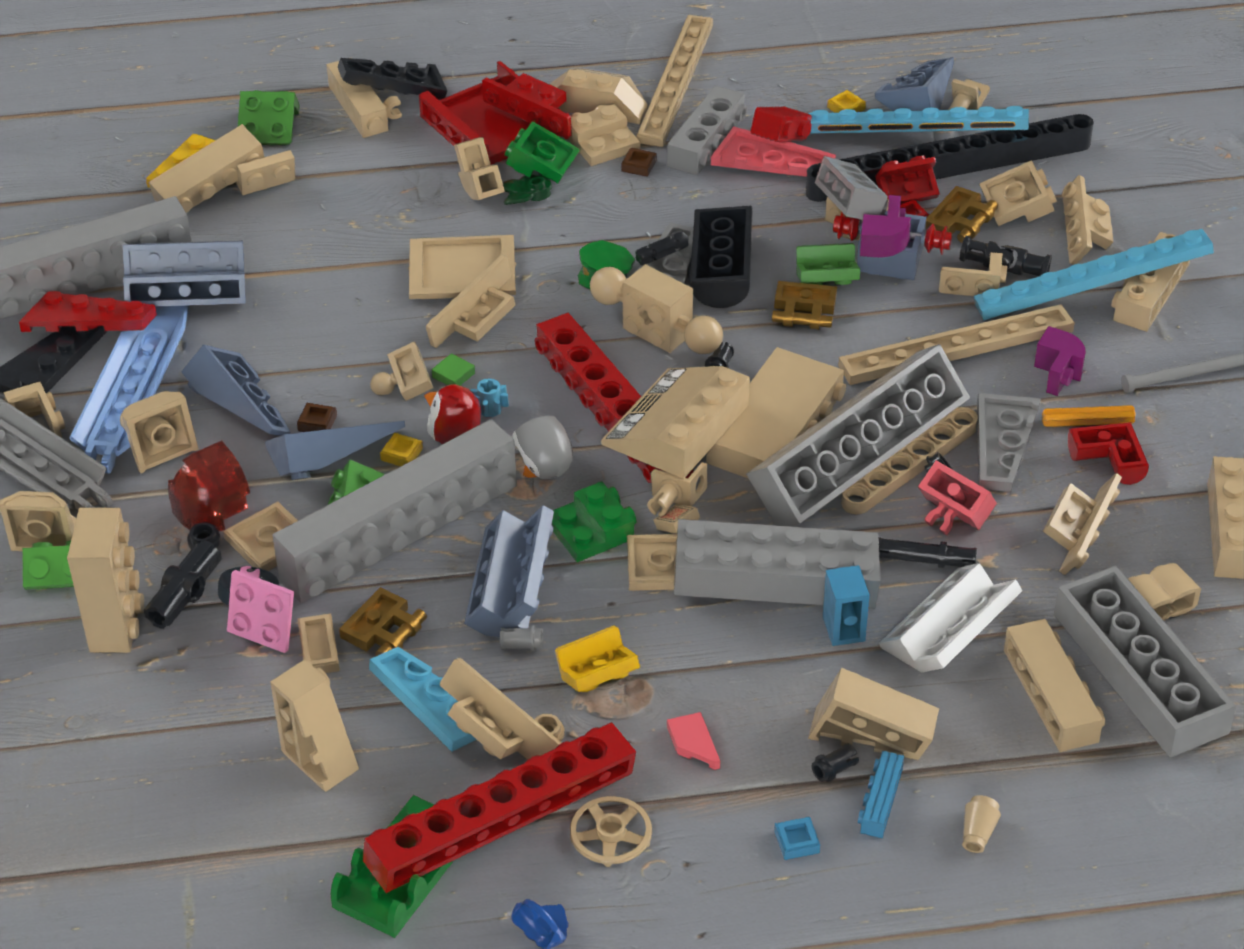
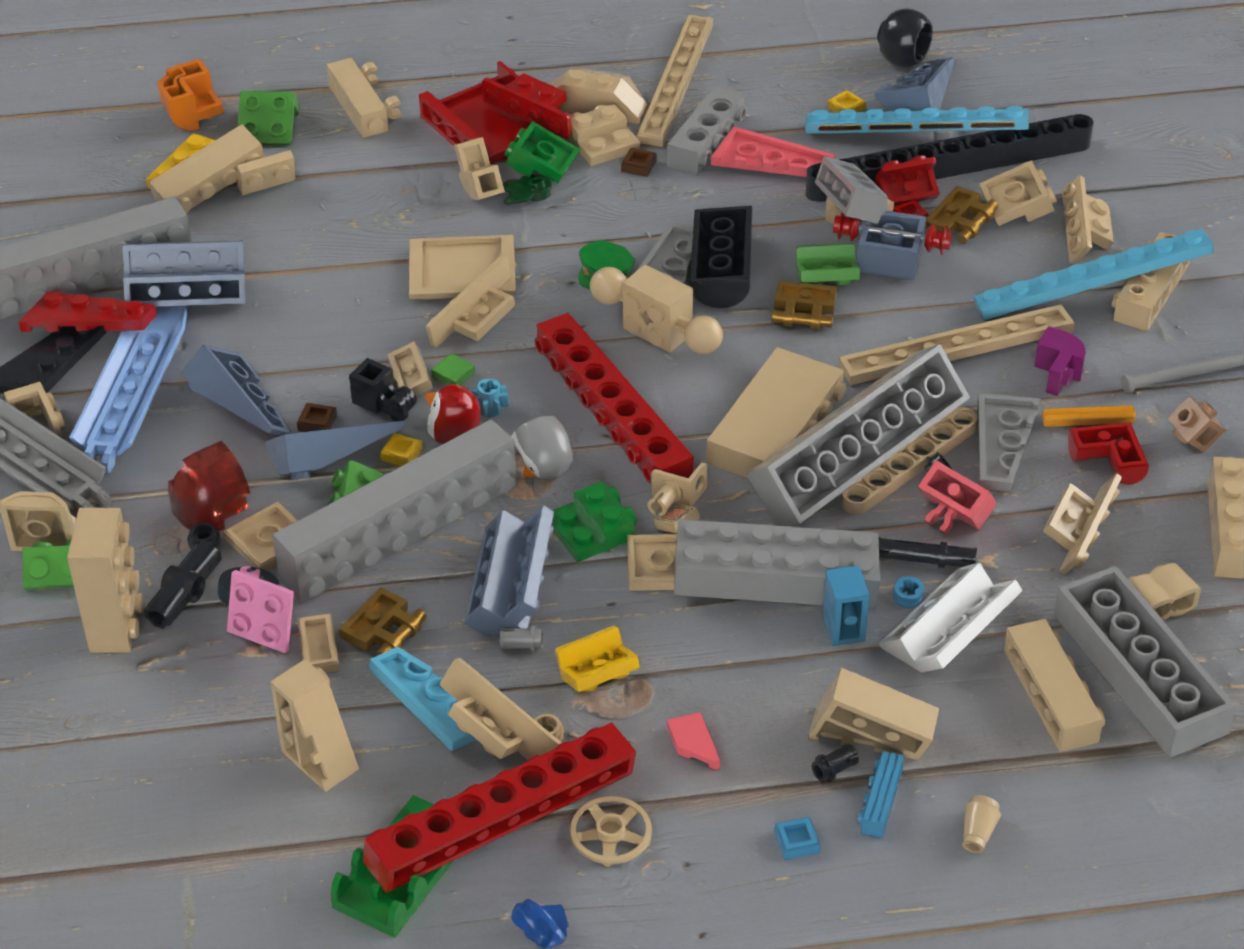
(158, 429): tan slope -> none
(189, 95): none -> orange brick
(374, 390): none -> black brick
(390, 76): black wing -> none
(662, 248): black axle -> none
(681, 417): tan slope -> none
(720, 356): black pin -> none
(781, 124): red brick -> none
(887, 234): magenta brick -> none
(905, 37): none -> black wheel
(912, 584): none -> dark azure bush
(966, 94): tan bracket -> none
(971, 281): tan bracket -> none
(1025, 262): black piece -> none
(1196, 424): none -> medium nougat brick

